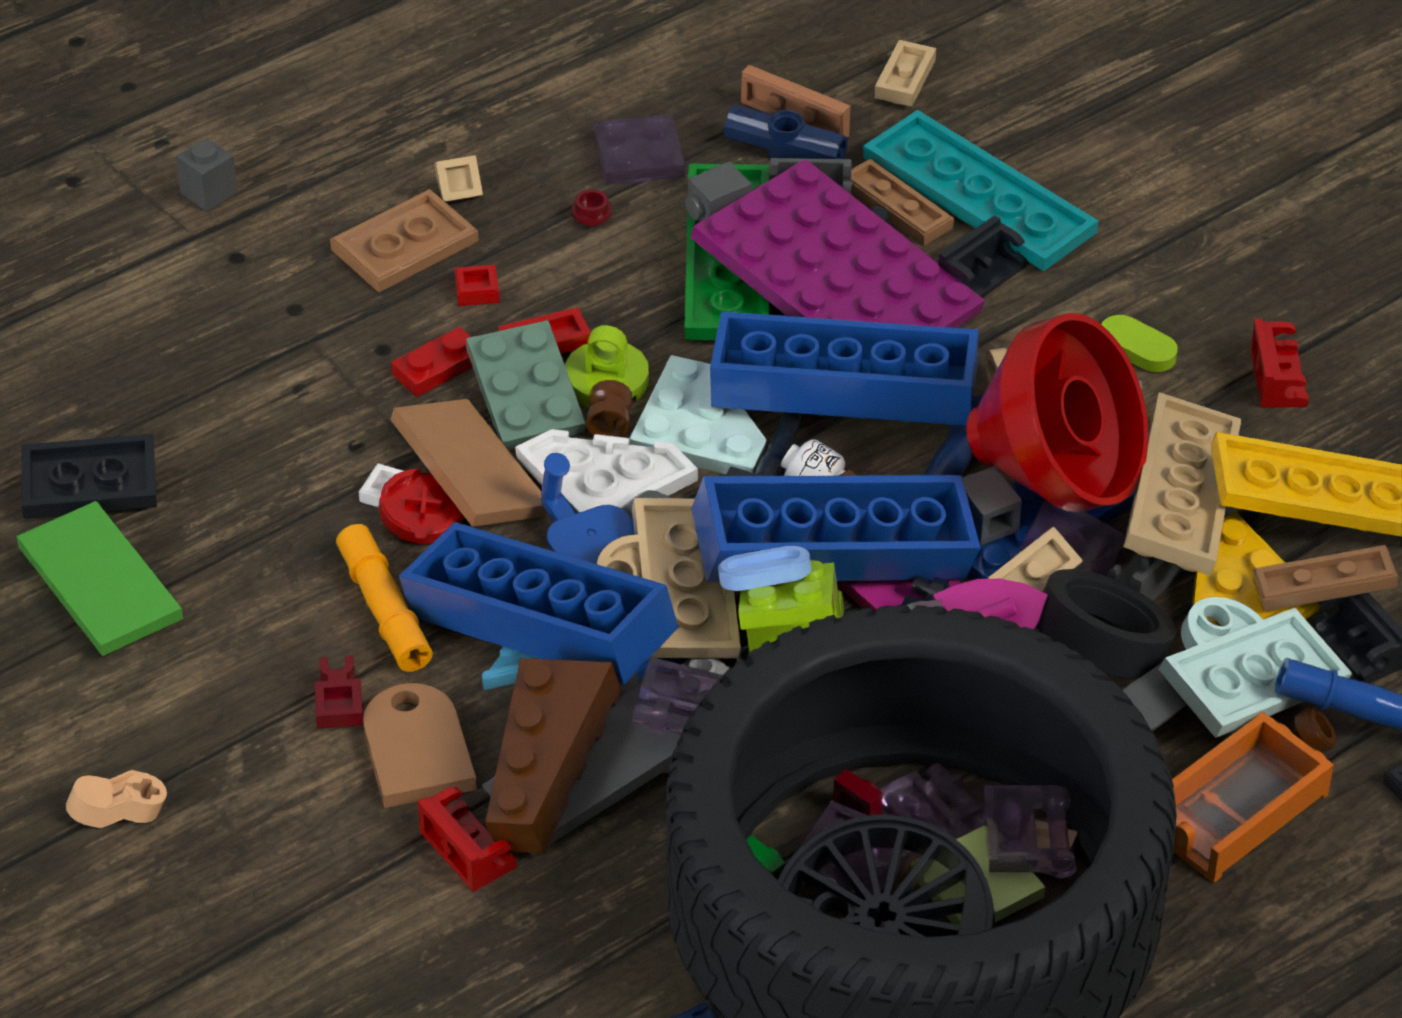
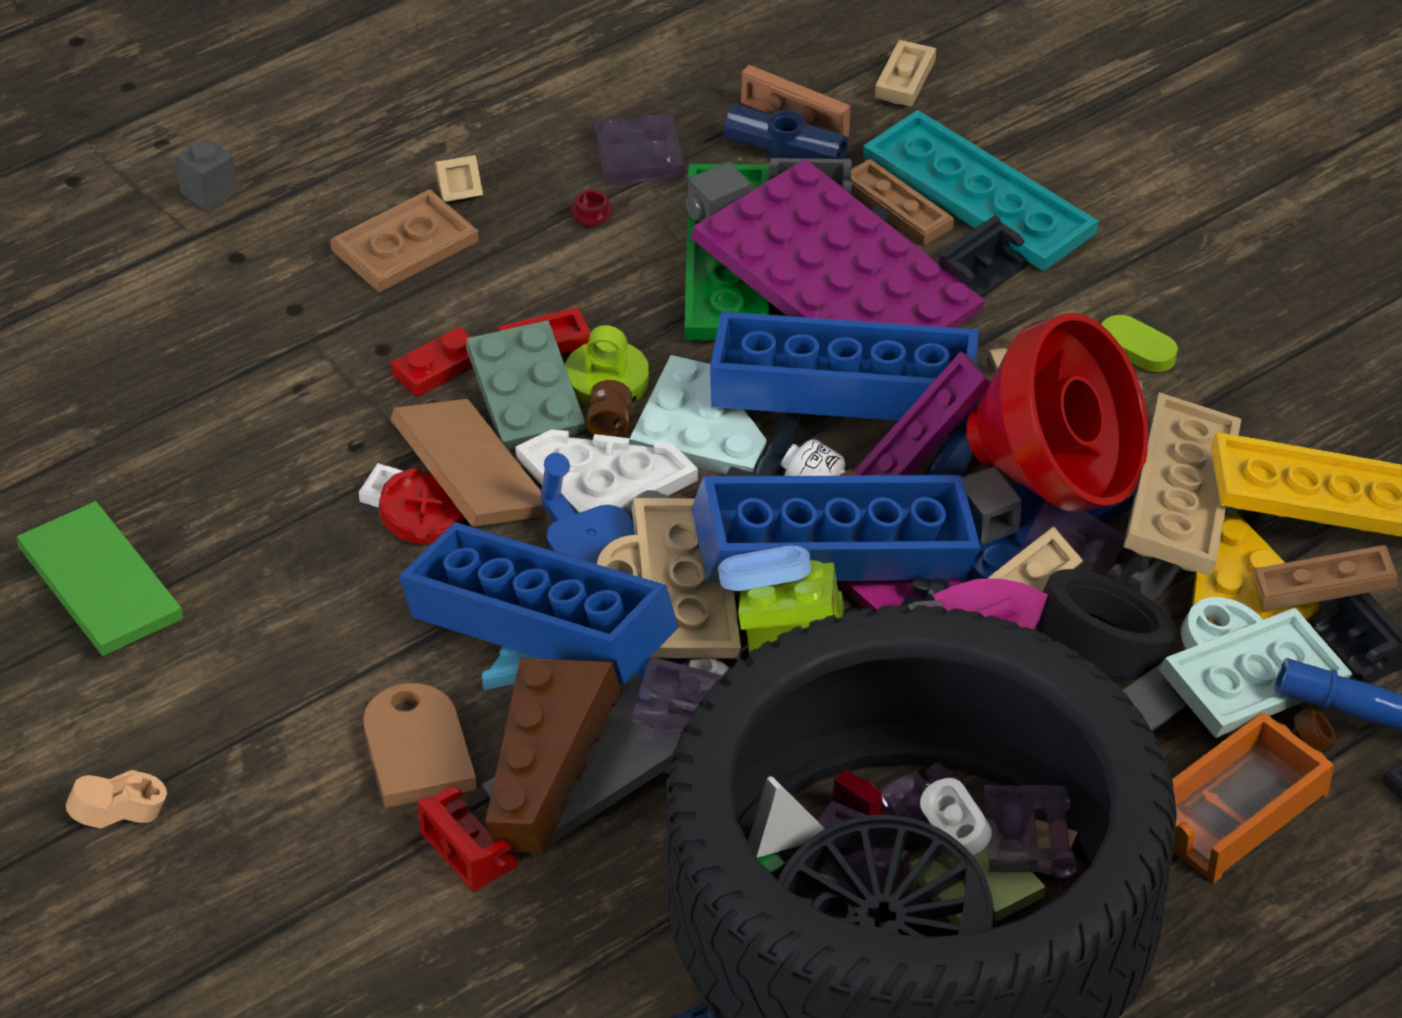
(78, 472): black plate -> none
(338, 696): dark red plate -> none
(384, 598): light orange piece -> none
(476, 285): red tile -> none
(780, 822): none -> white tile
(928, 420): none -> magenta plate
(955, 812): none -> white plate
(1277, 366): red hinge -> none

